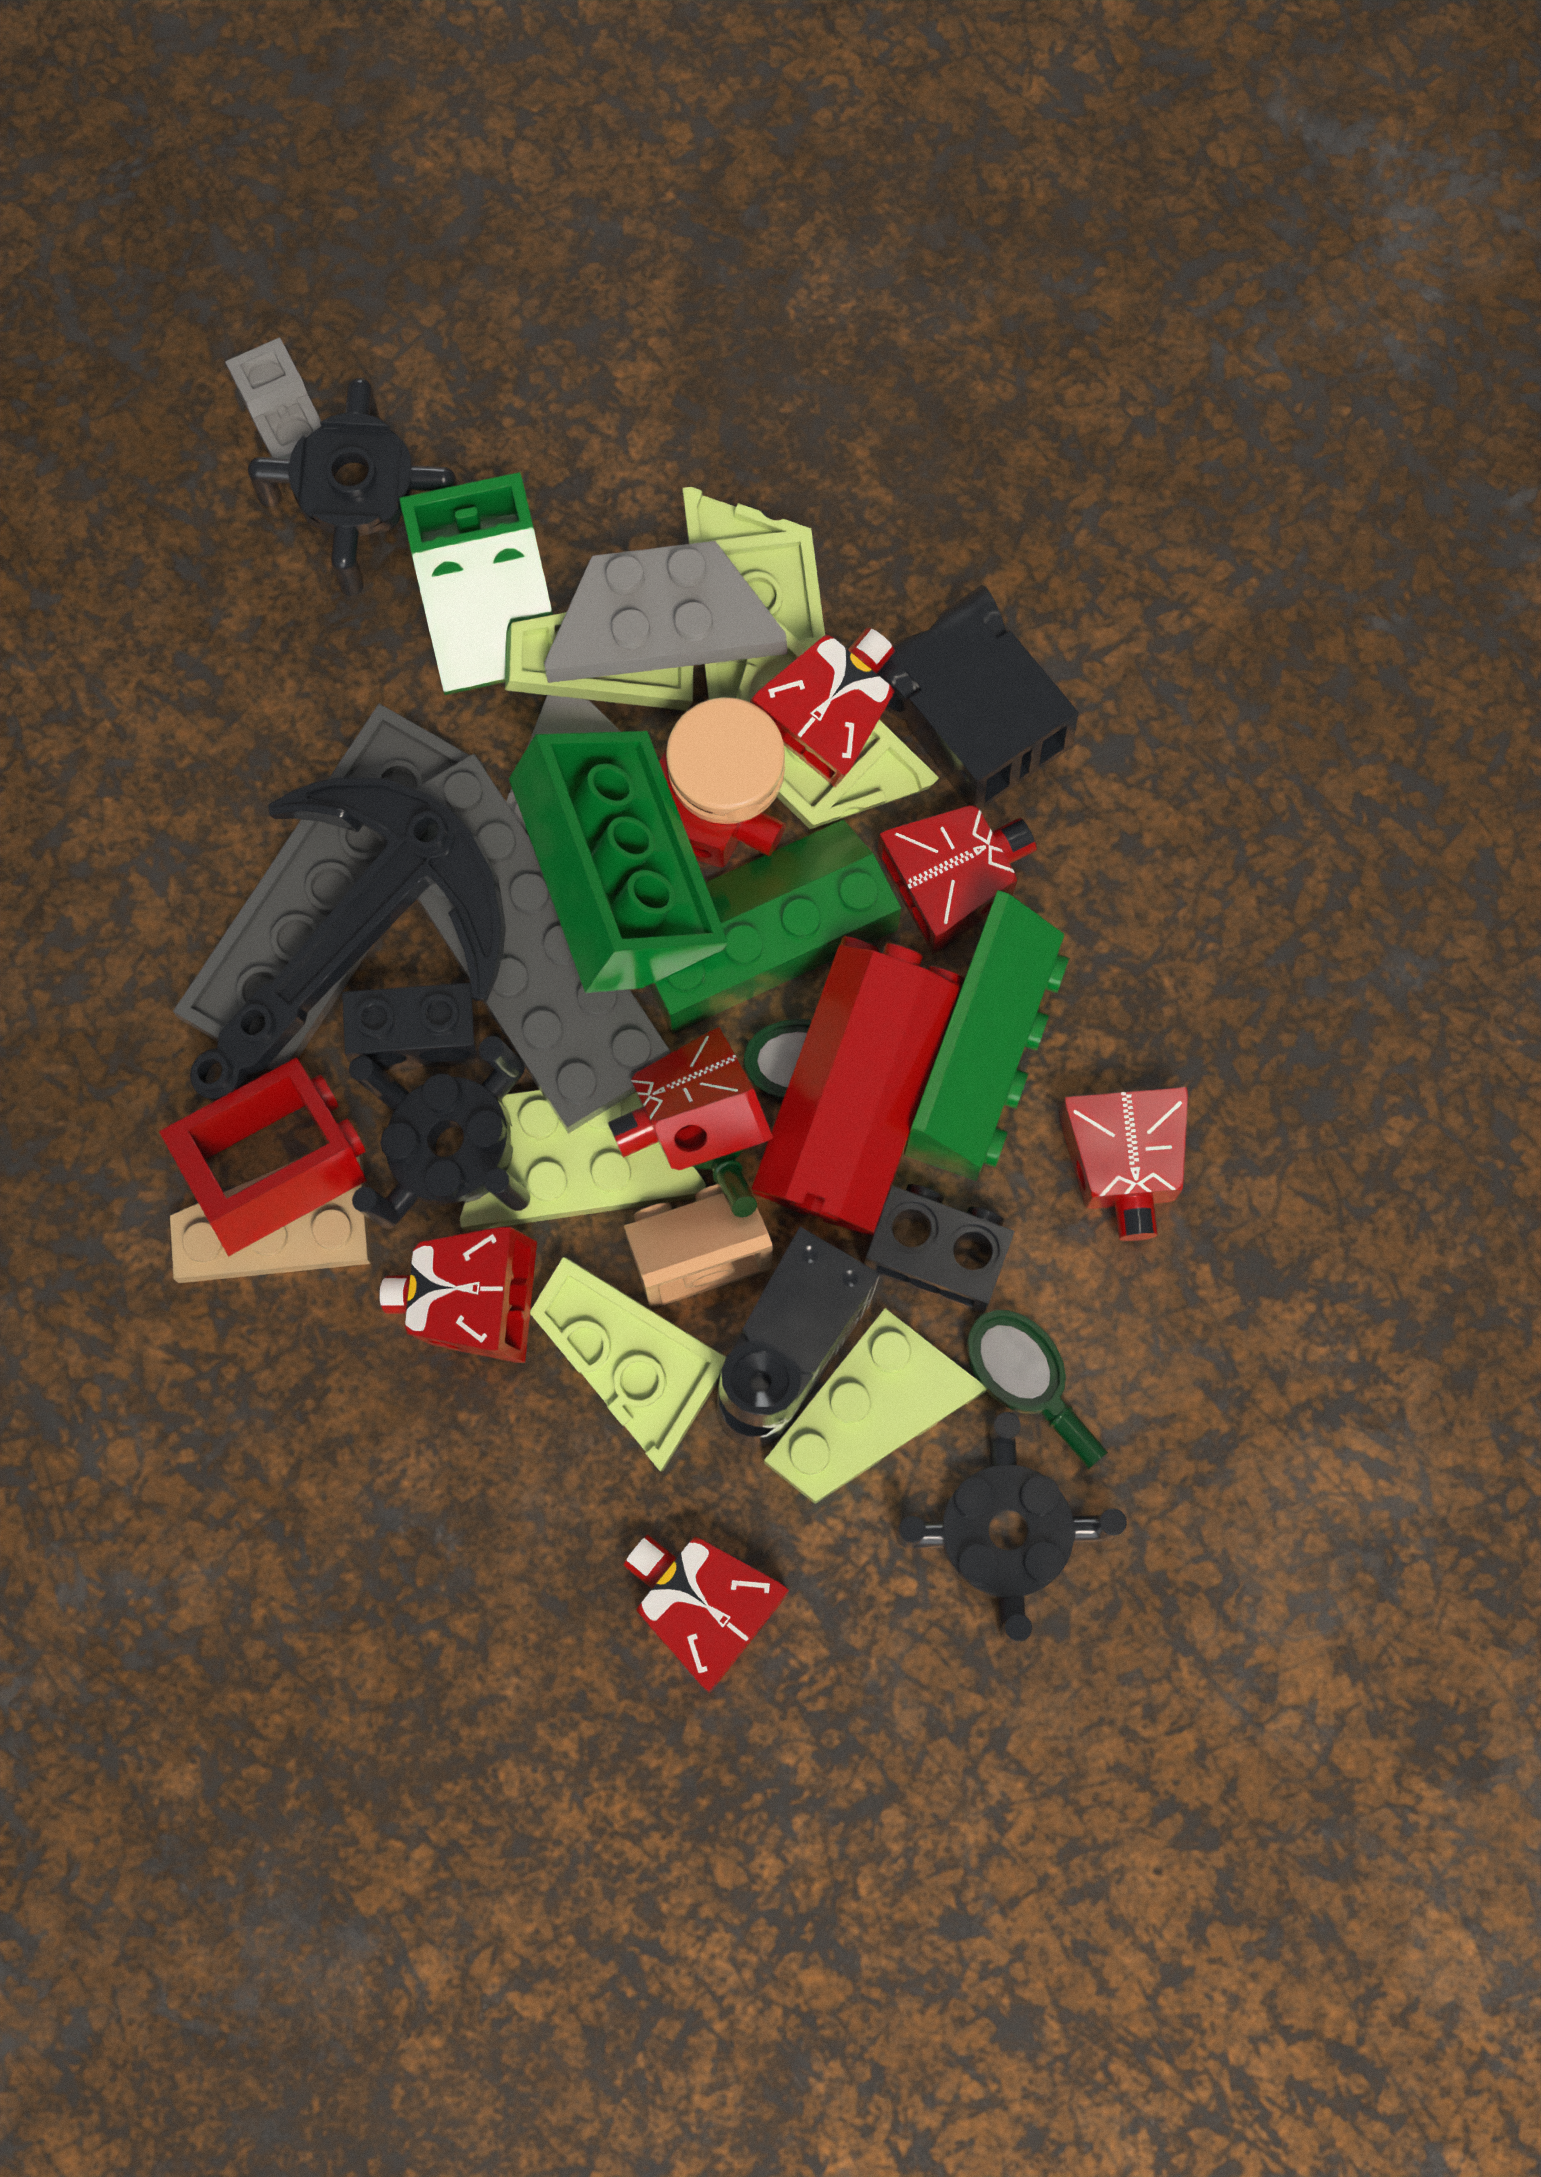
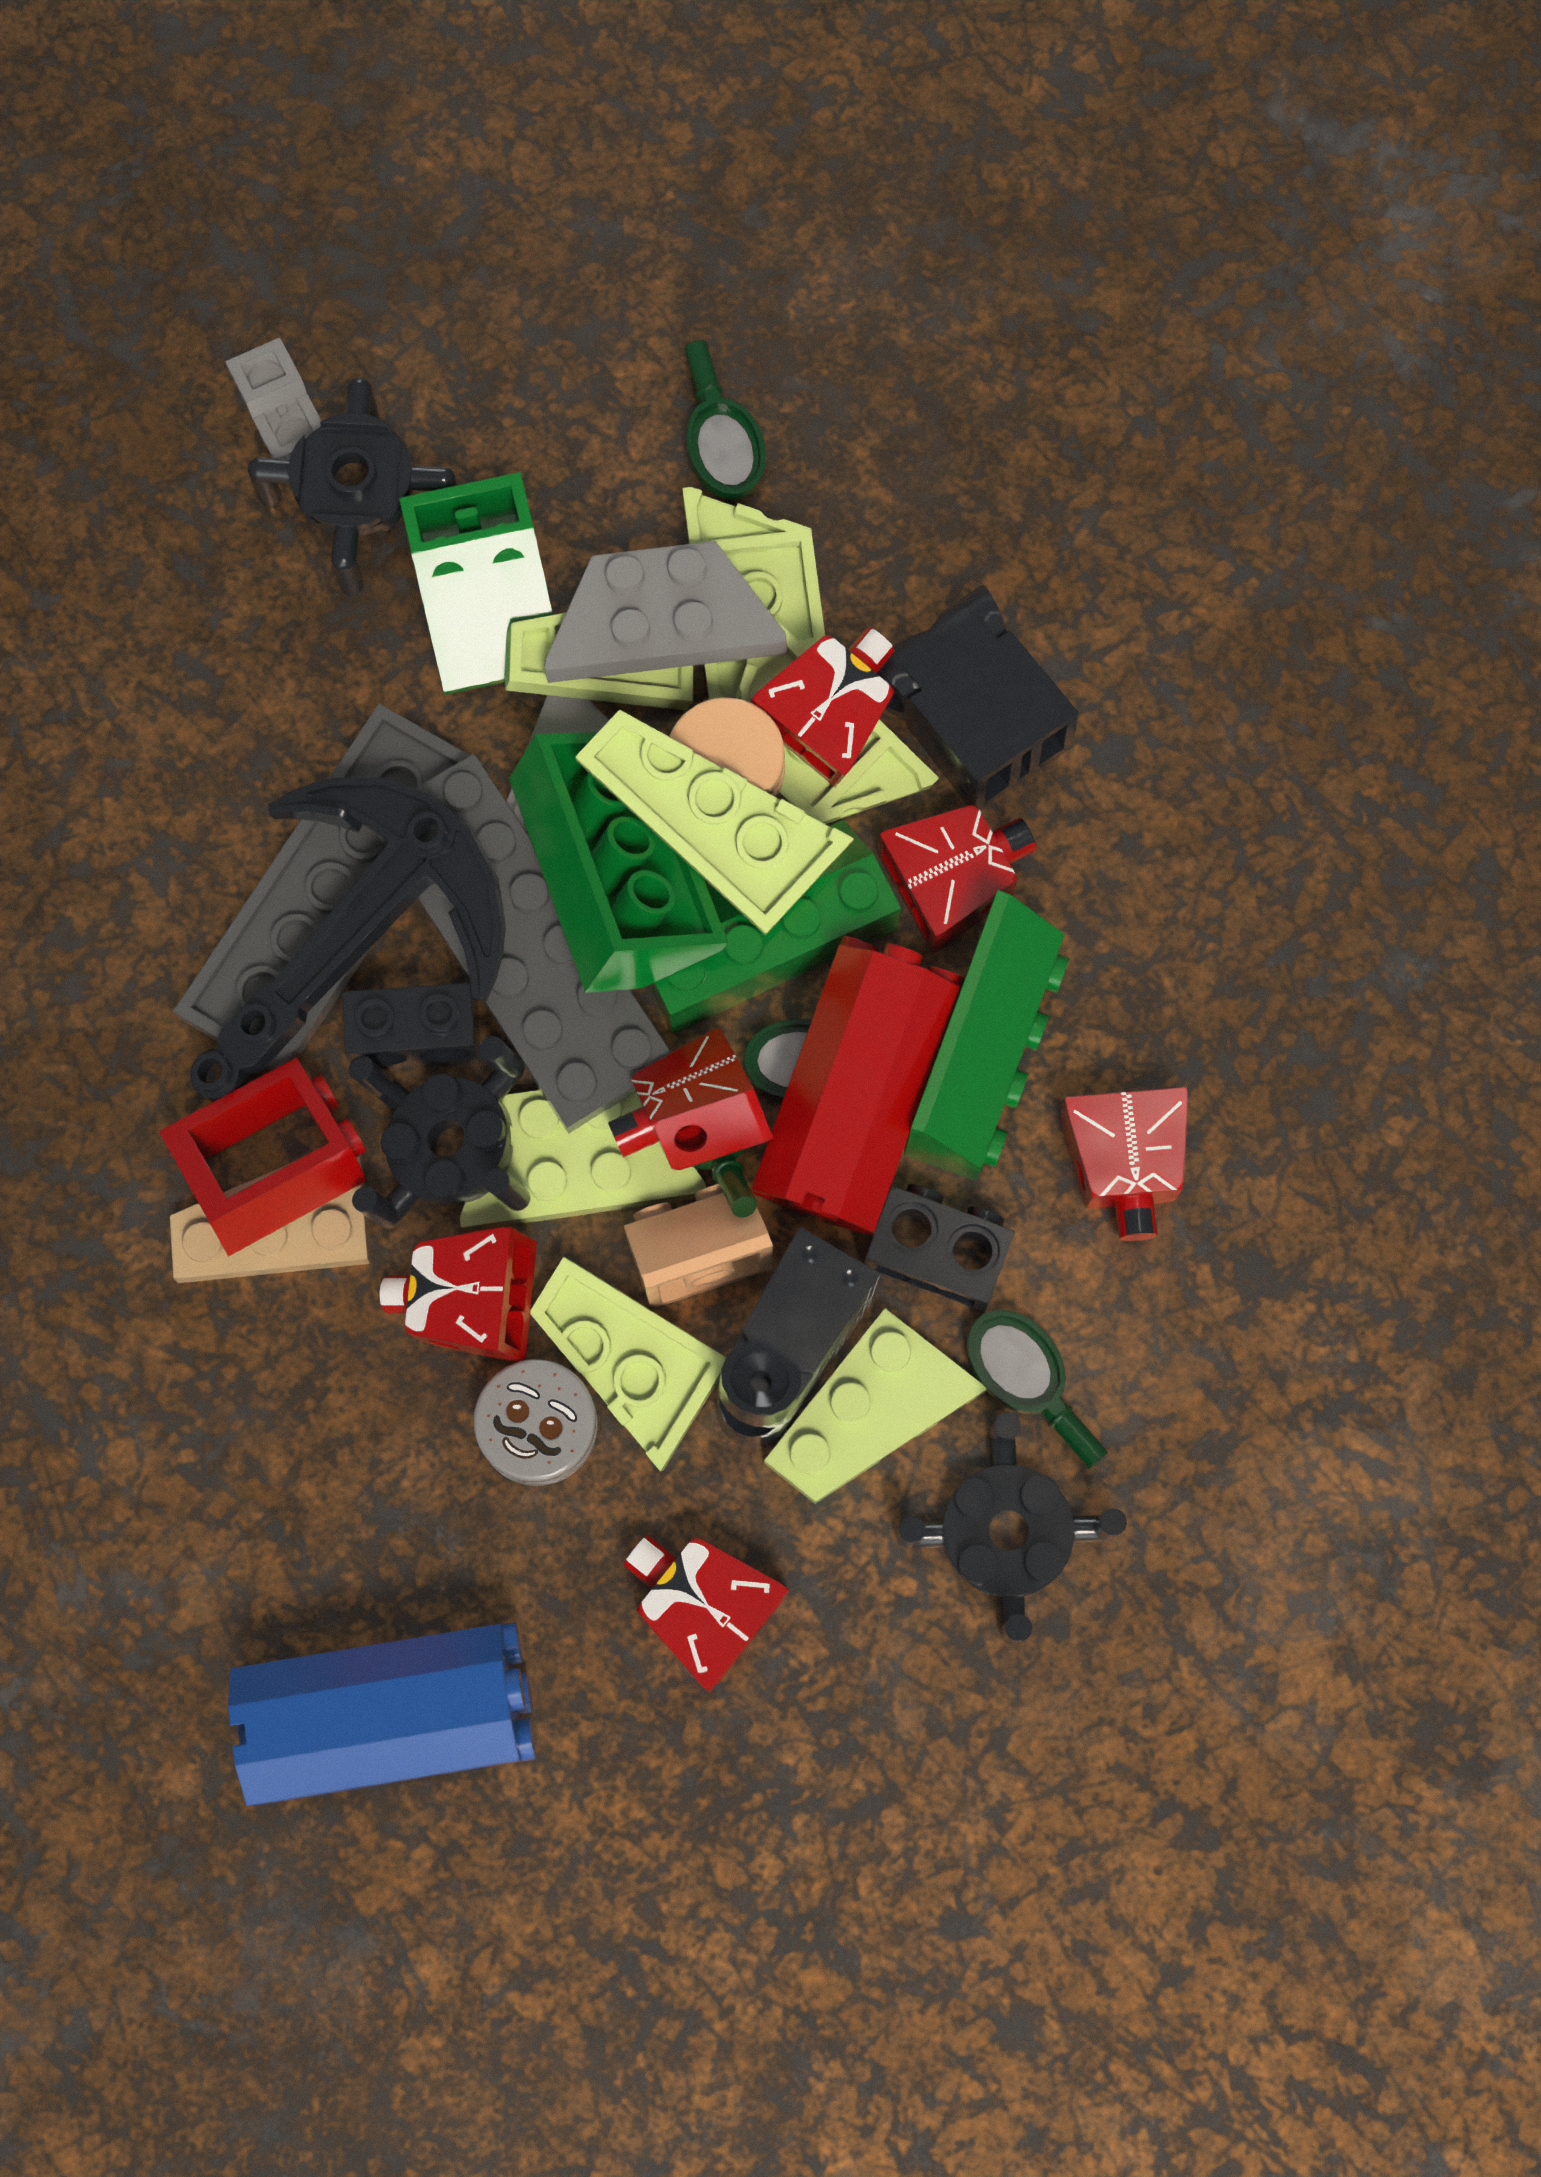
(380, 1714): none -> blue brick
(535, 1422): none -> light grey head
(721, 434): none -> dark green piece
(728, 830): none -> yellowish green wing

